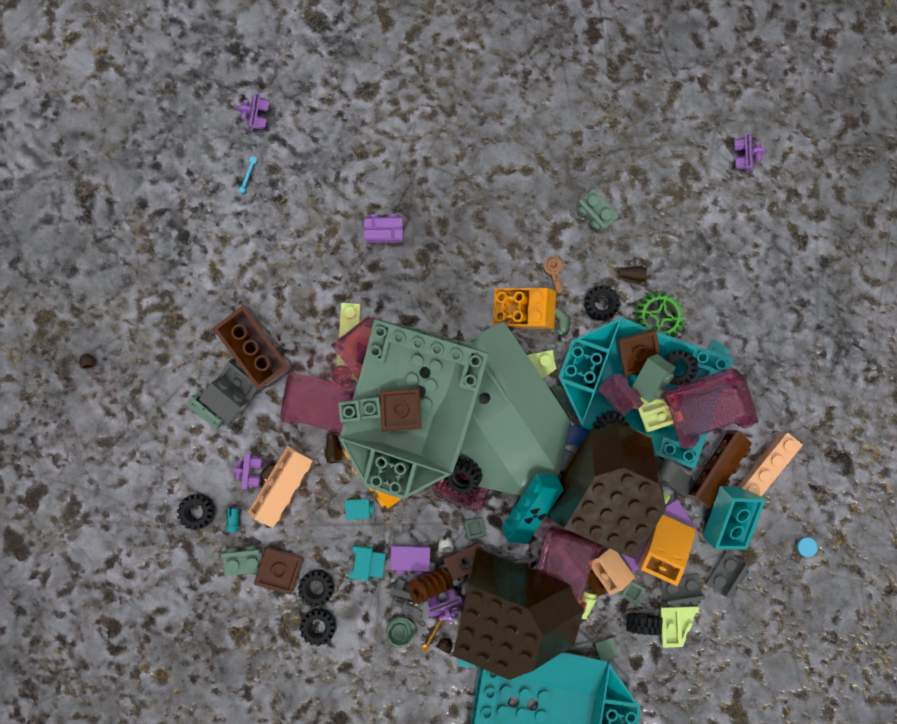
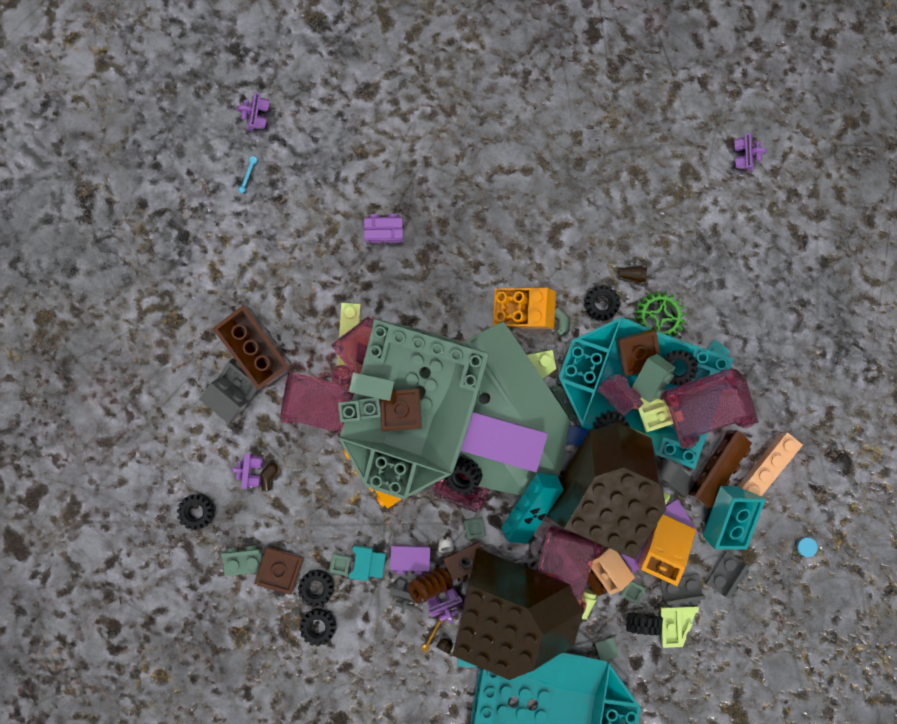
(87, 361): dark brown hinge -> none
(204, 411): sand green hinge -> none
(232, 520): teal pin -> none
(280, 486): light nougat brick -> none
(333, 451): dark brown cone -> none
(340, 564): none -> sand green tile
(359, 508): teal brick -> none
(371, 386): none -> sand green slope
(400, 631): sand green hair -> none
(504, 442): none -> medium lavender tile
(553, 266): medium nougat plate -> none
(596, 210): sand green bracket -> none

